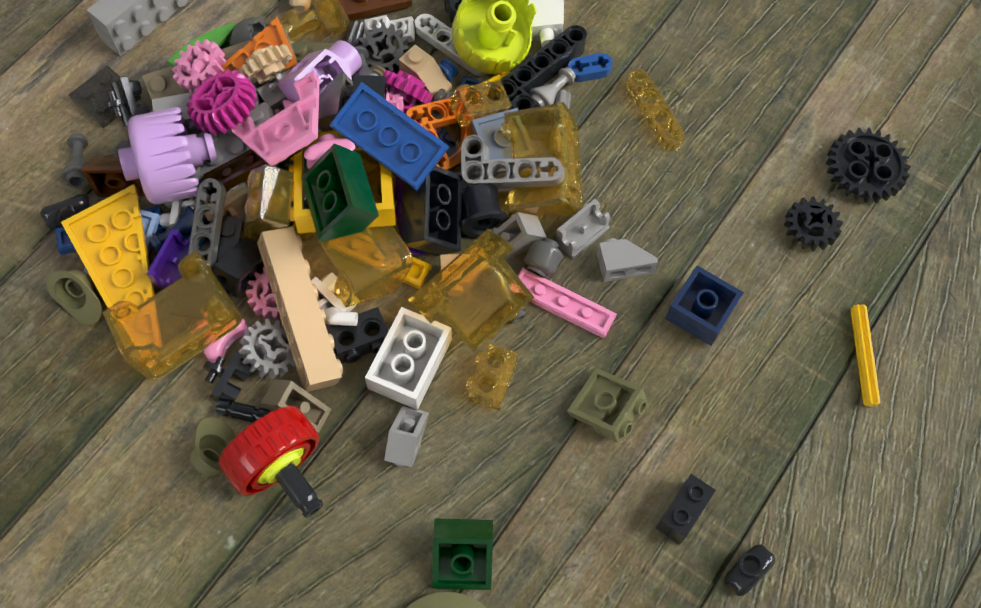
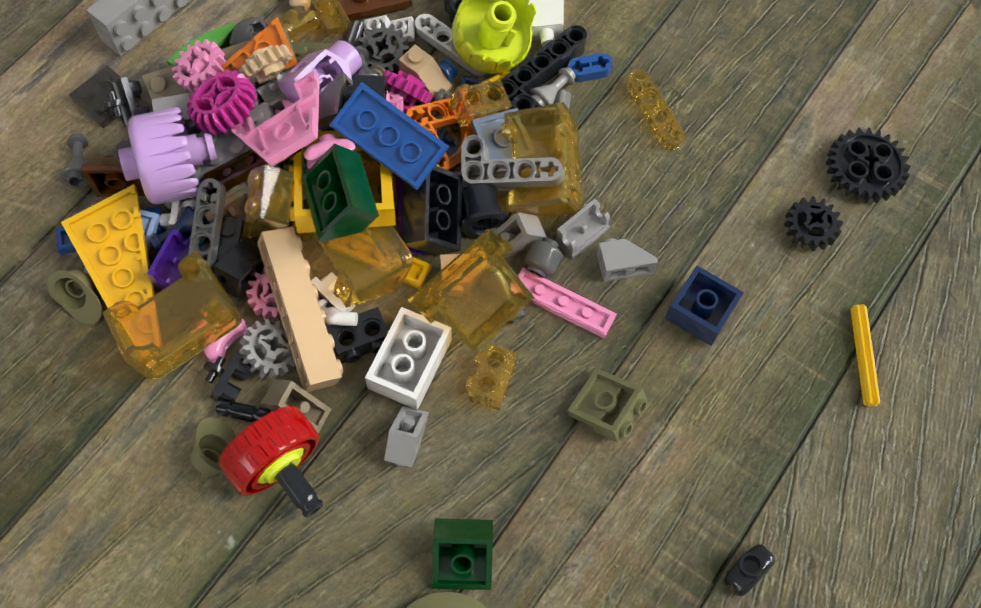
(60, 211): black piece -> none
(685, 509): black brick -> none

